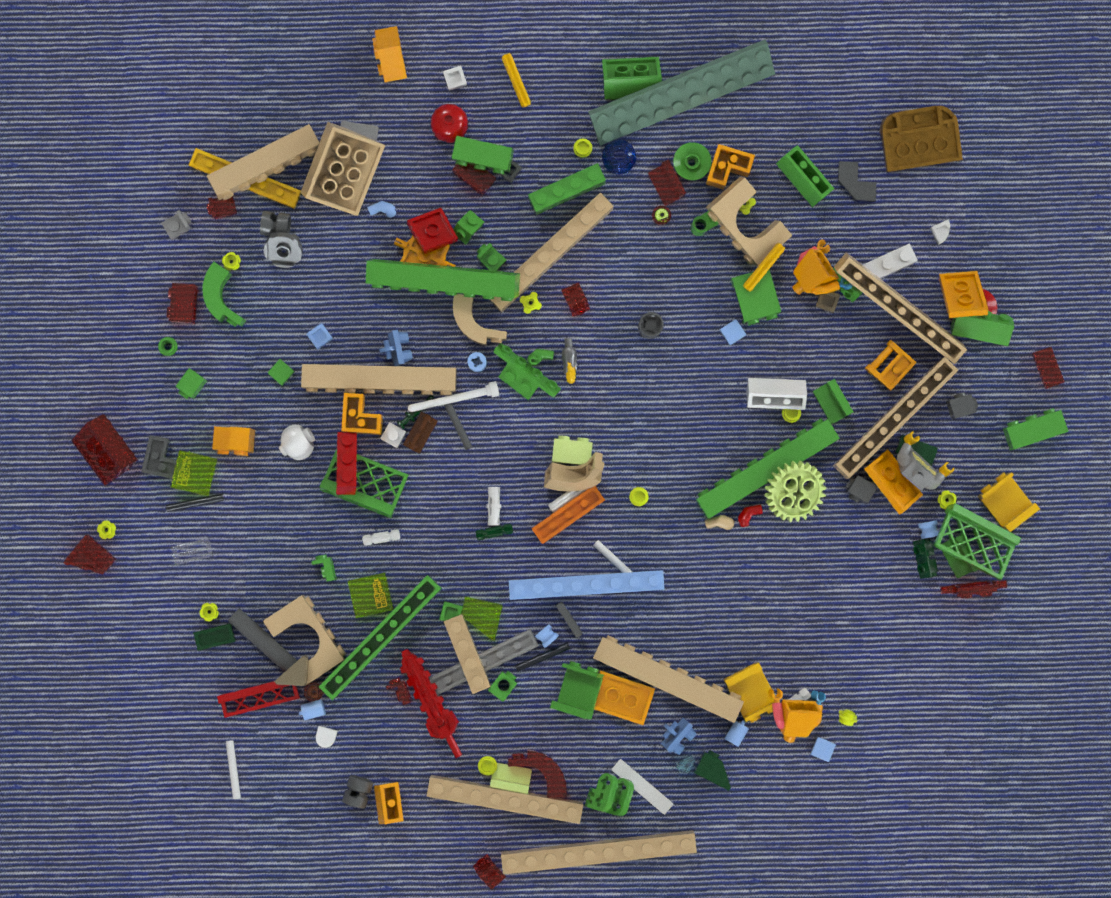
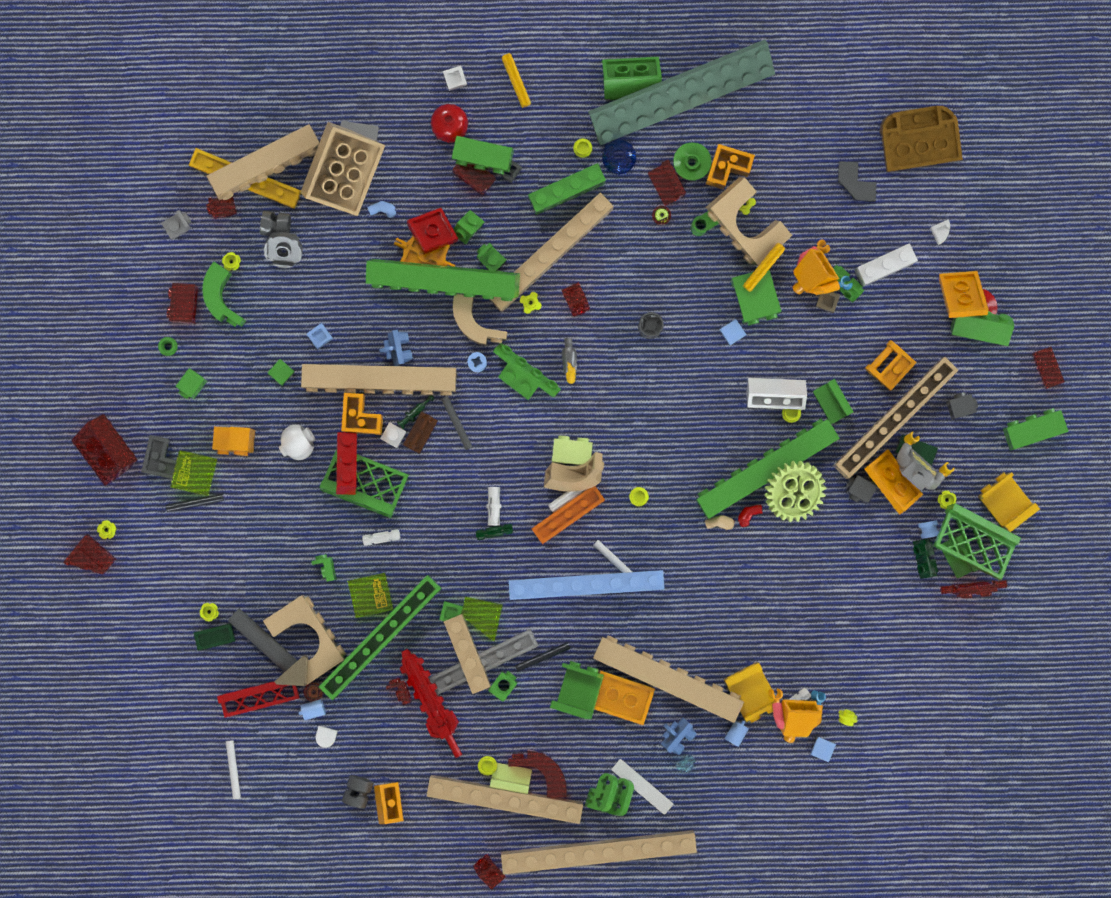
(175, 555): clear tile -> none
(389, 52): light orange brick -> none
(489, 390): white piece -> none
(538, 355): bright green arm -> none
(547, 636): light blue wheel -> none
(569, 619): dark grey tile -> none
(712, 769): dark green slope -> none
(804, 176): bright green brick -> none
(900, 308): tan brick -> none

